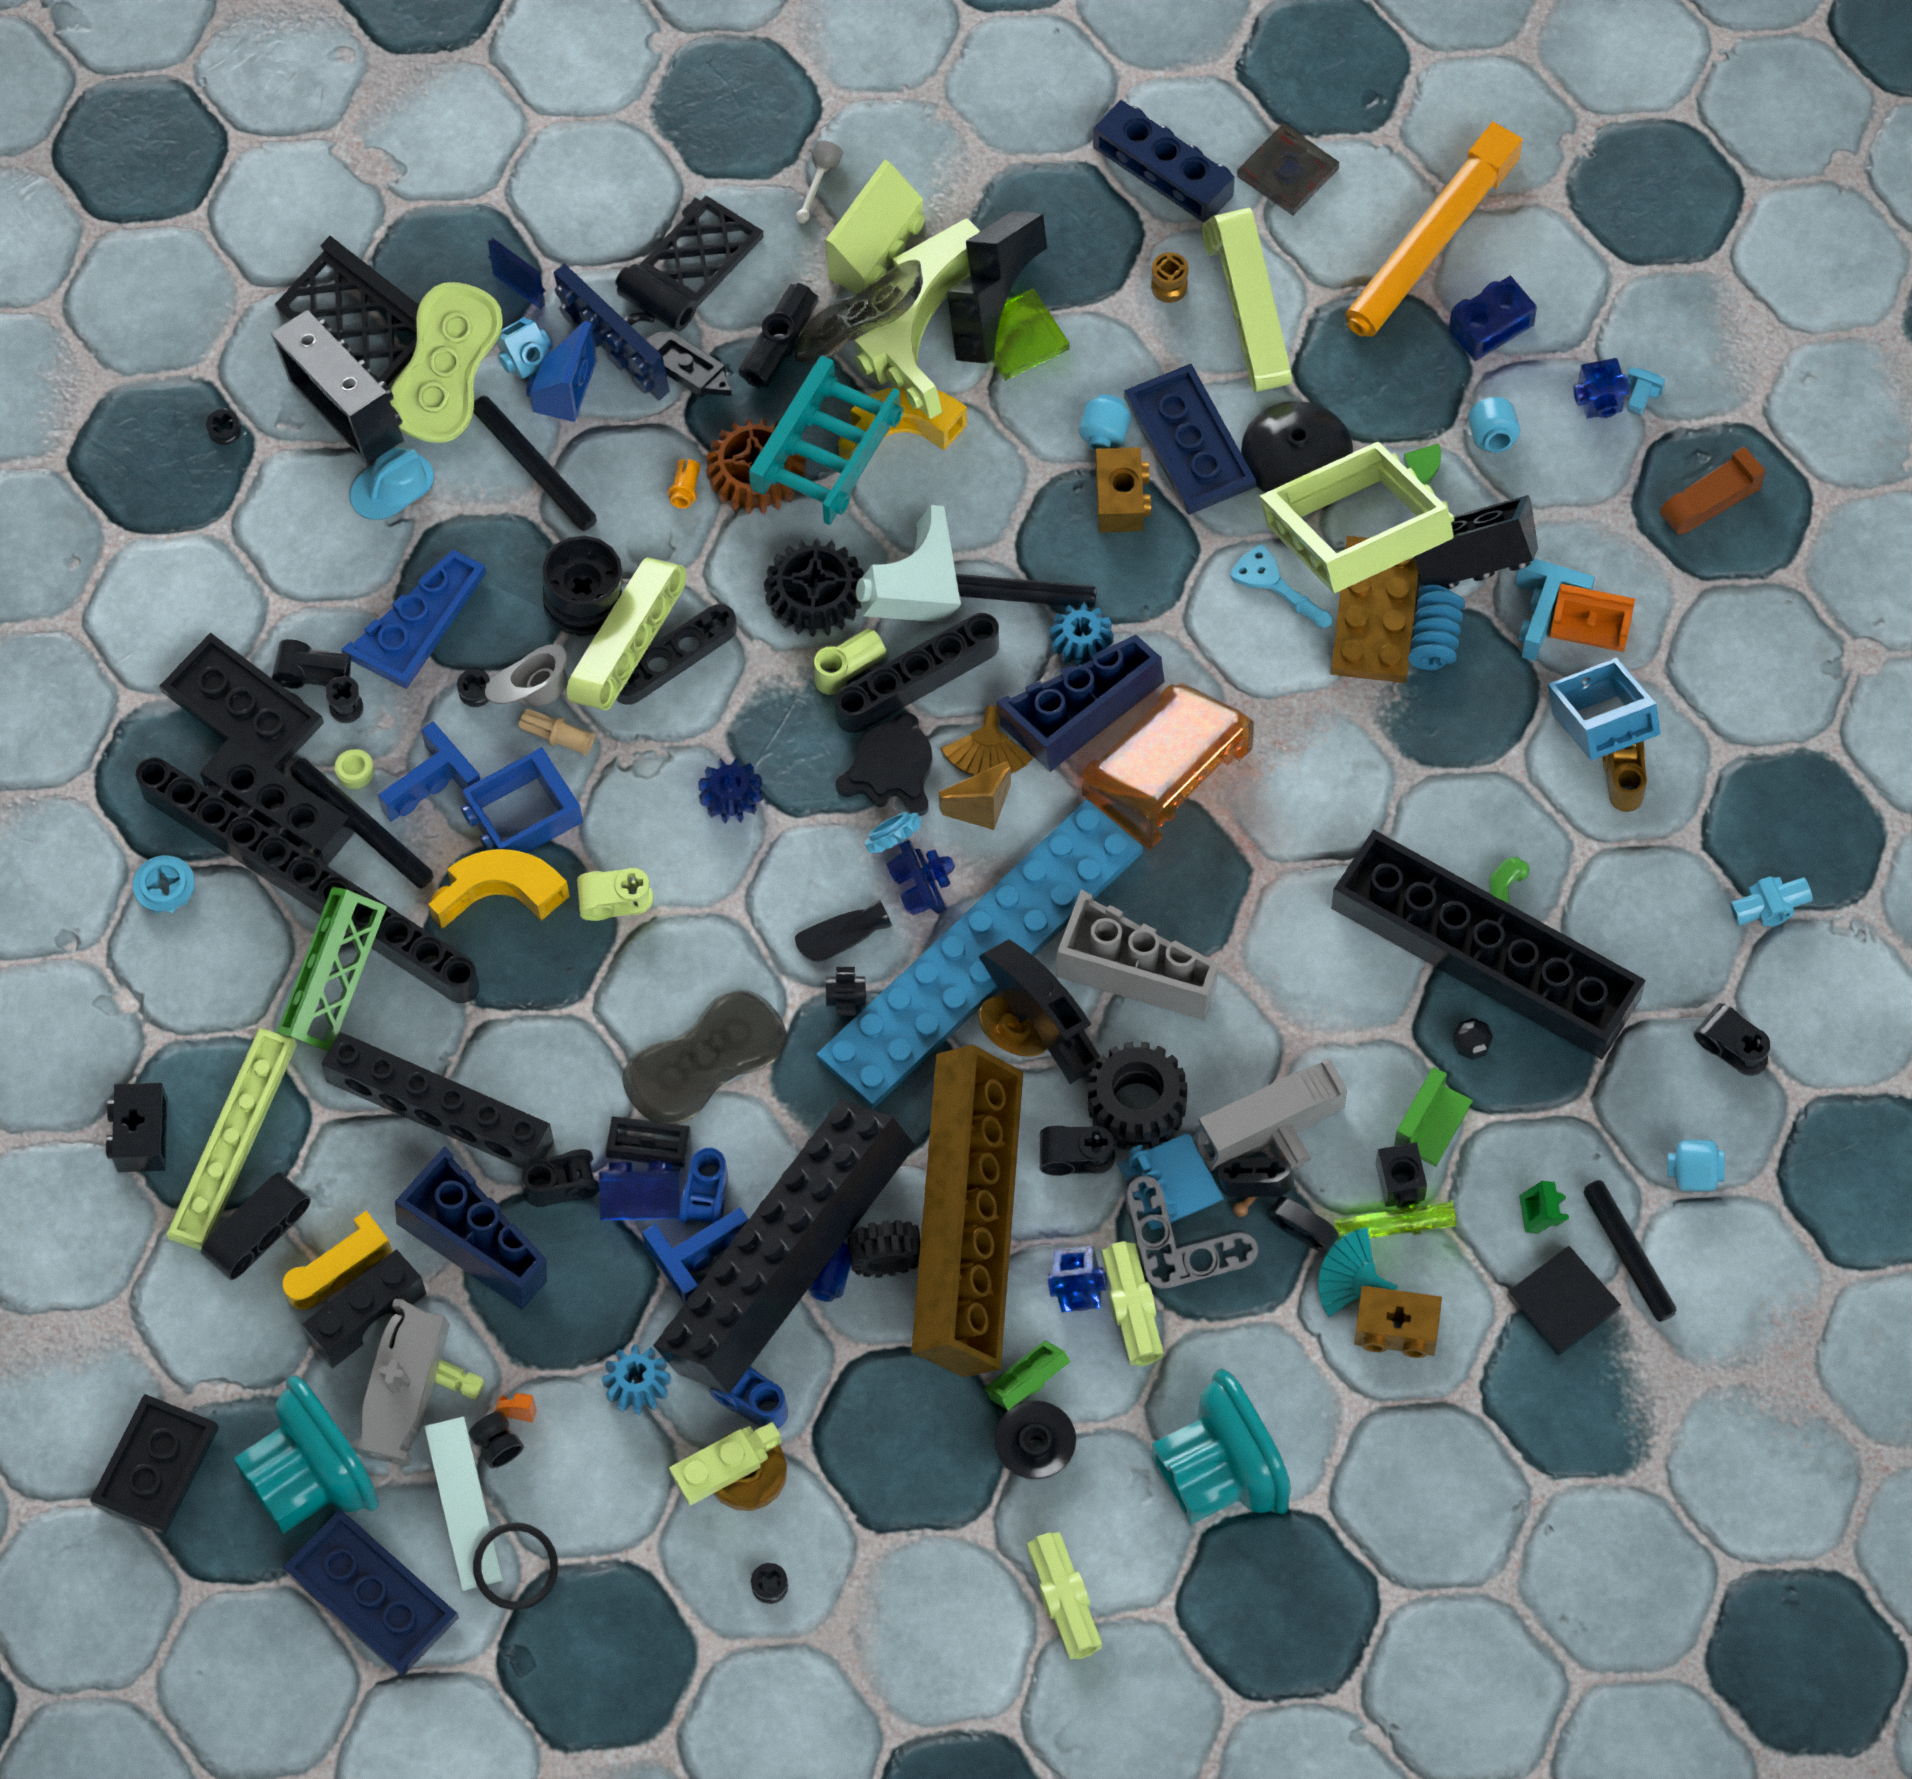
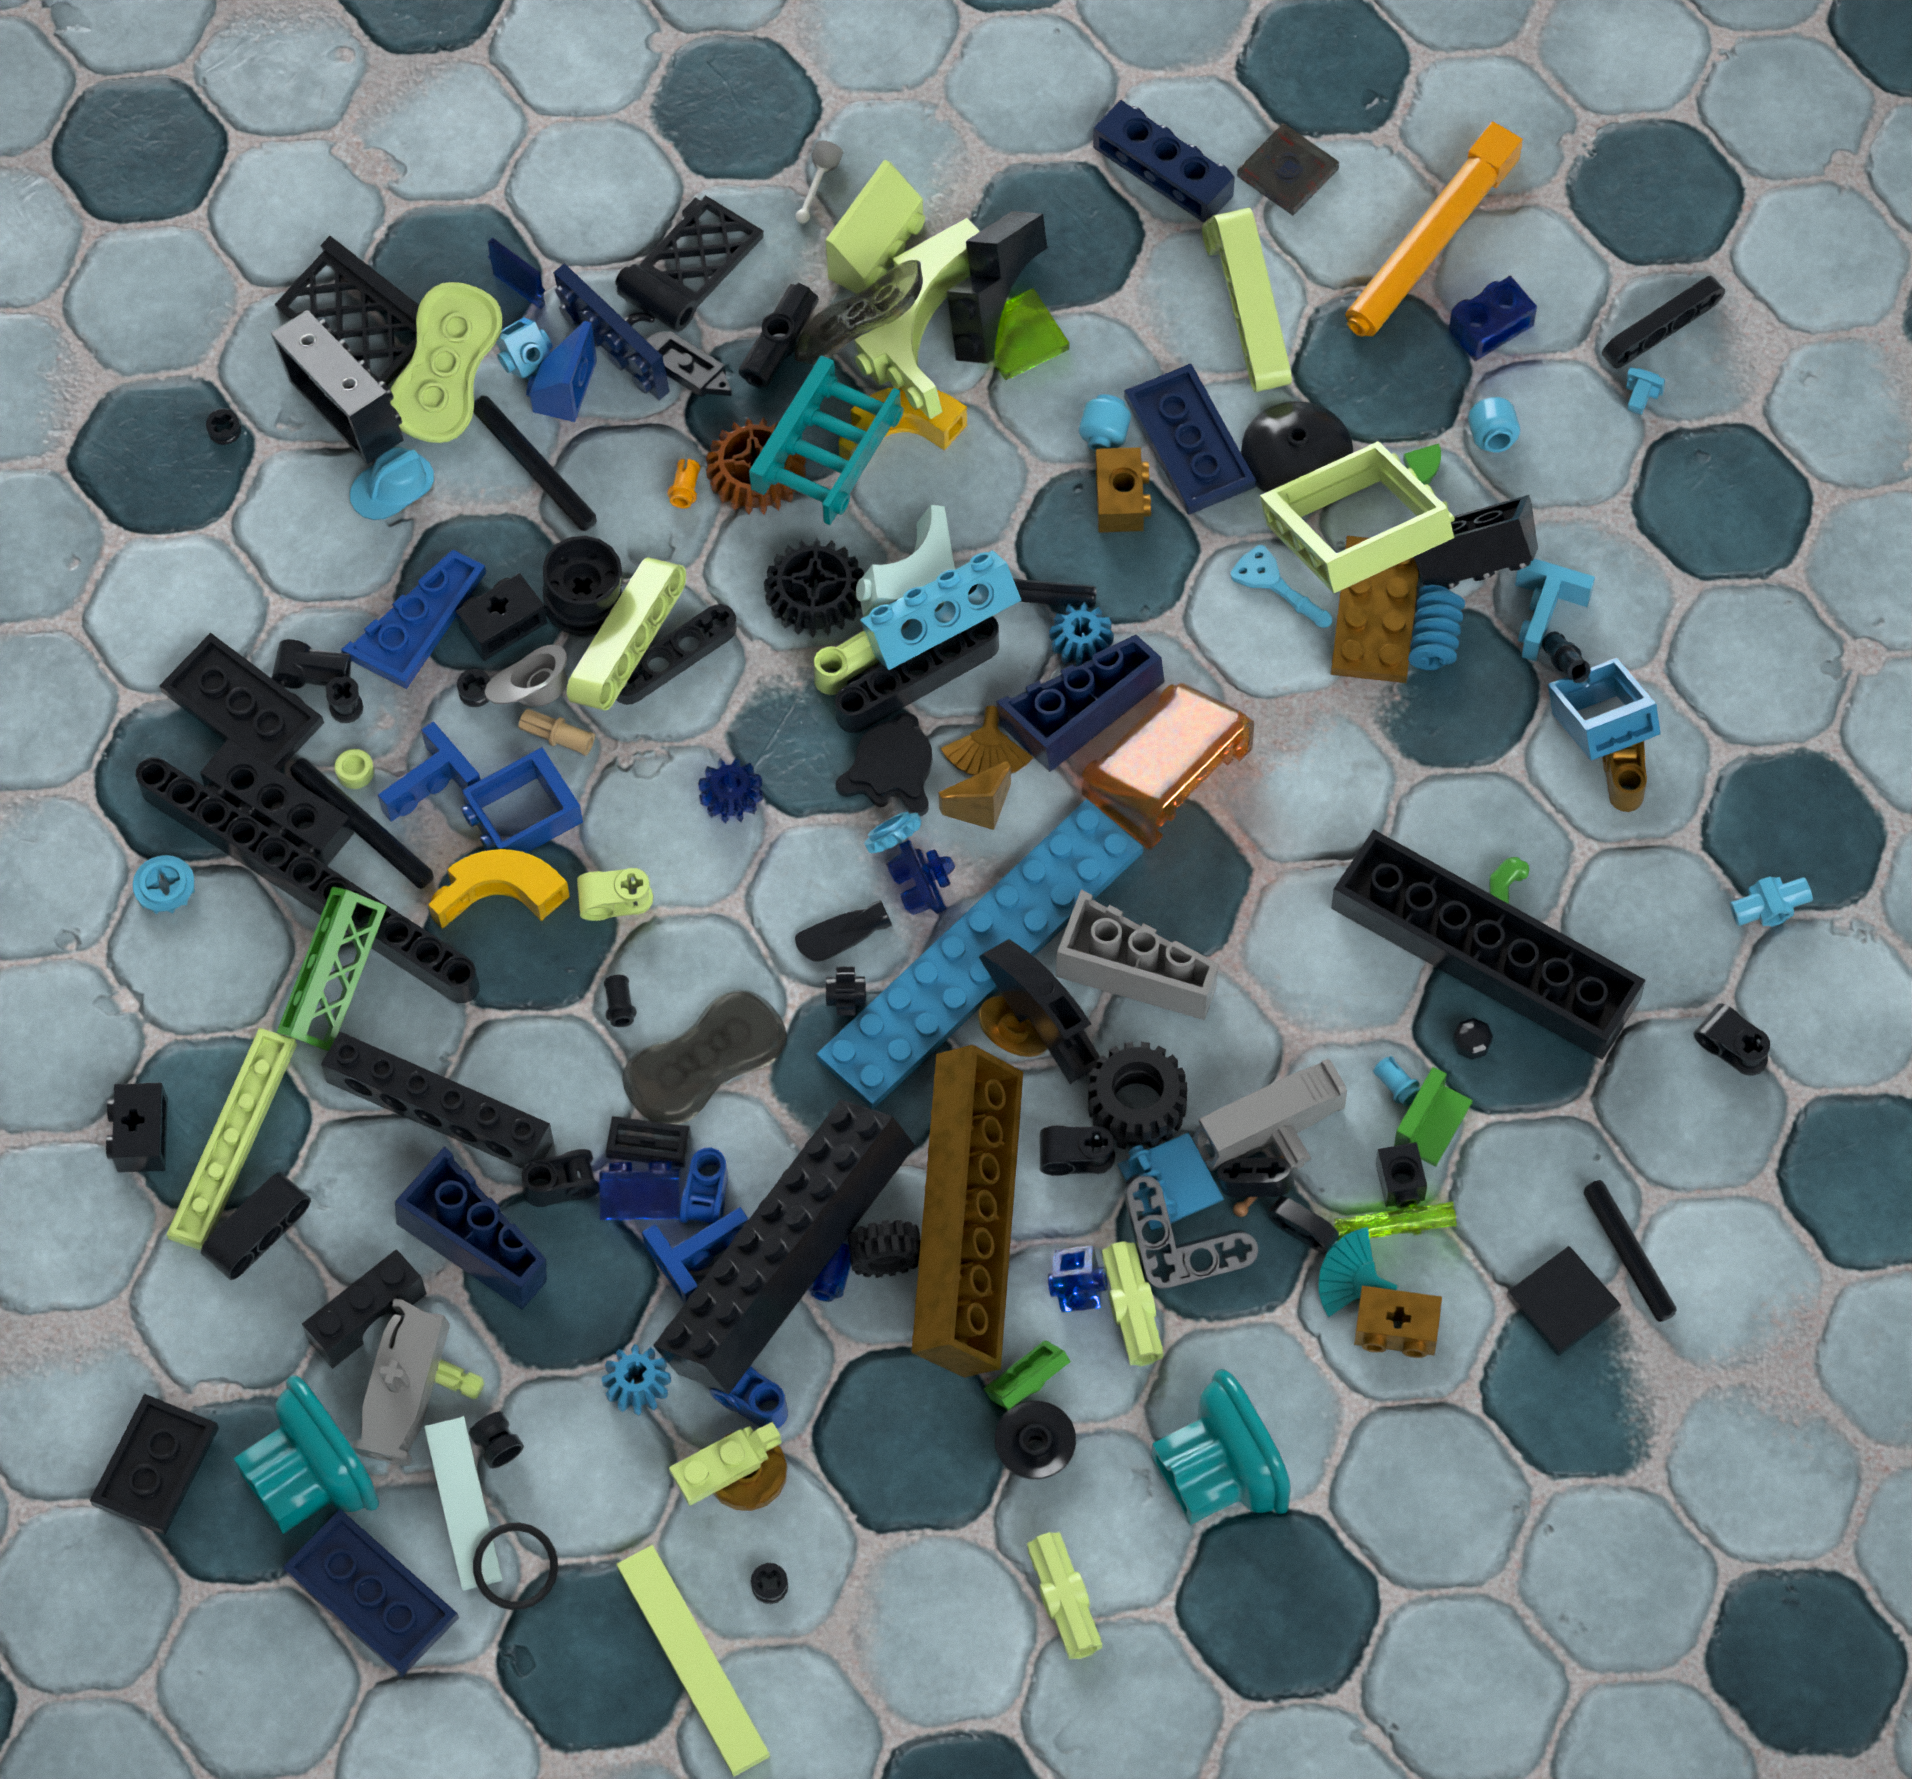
(338, 1266): yellow leg -> none
(501, 616): none -> black brick
(520, 1407): orange tile -> none
(620, 1010): none -> black pin
(693, 1660): none -> yellowish green tile
(960, 611): none -> medium azure brick
(1169, 277): pearl gold wheel -> none
(1397, 1081): none -> medium azure pin
(1541, 1207): green tile -> none
(1566, 657): none -> black pin
(1592, 617): orange hinge -> none
(1601, 388): clear blue brick -> none
(1663, 322): none -> black beam
(1697, 1165): medium azure head -> none
(1714, 492): dark orange leg -> none

